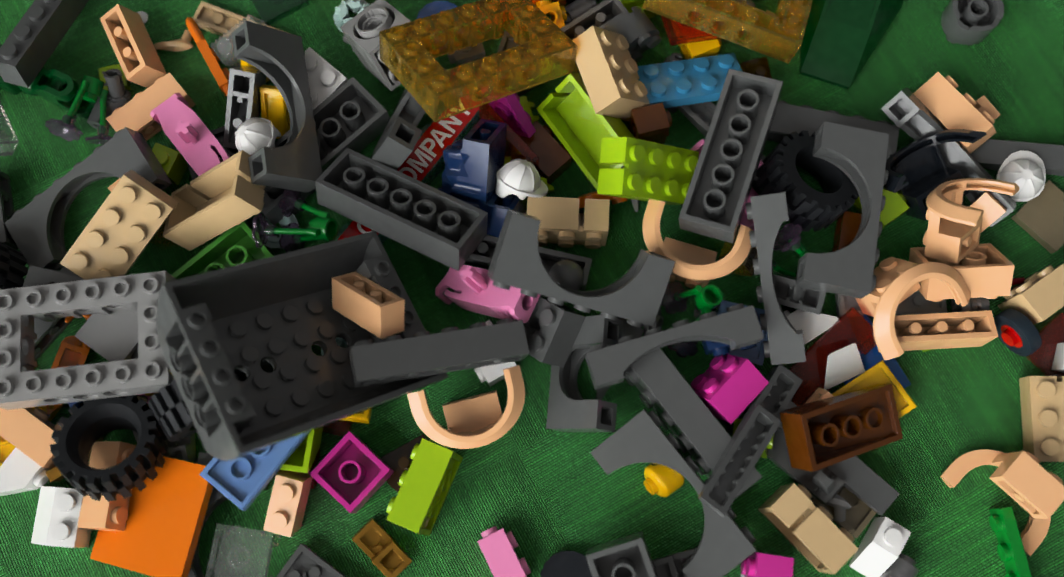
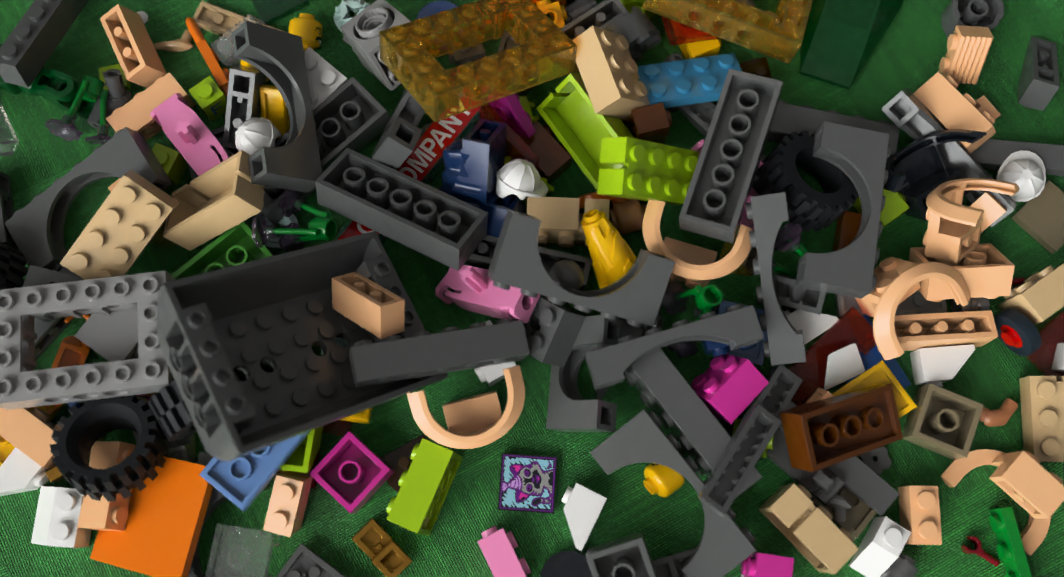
(209, 98): none -> lime brick
(308, 29): none -> yellow head
(527, 483): none -> tile
(581, 512): none -> white slope
(607, 248): none -> yellow cone
(627, 216): none -> nougat head
(881, 461): none -> dark grey plant
(920, 514): none -> light nougat brick
(938, 363): none -> white slope
(942, 421): none -> dark tan brick
(966, 53): none -> light nougat brick
(979, 551): none -> dark red hand
(999, 416): none -> nougat arm
(1039, 74): none -> dark grey slope

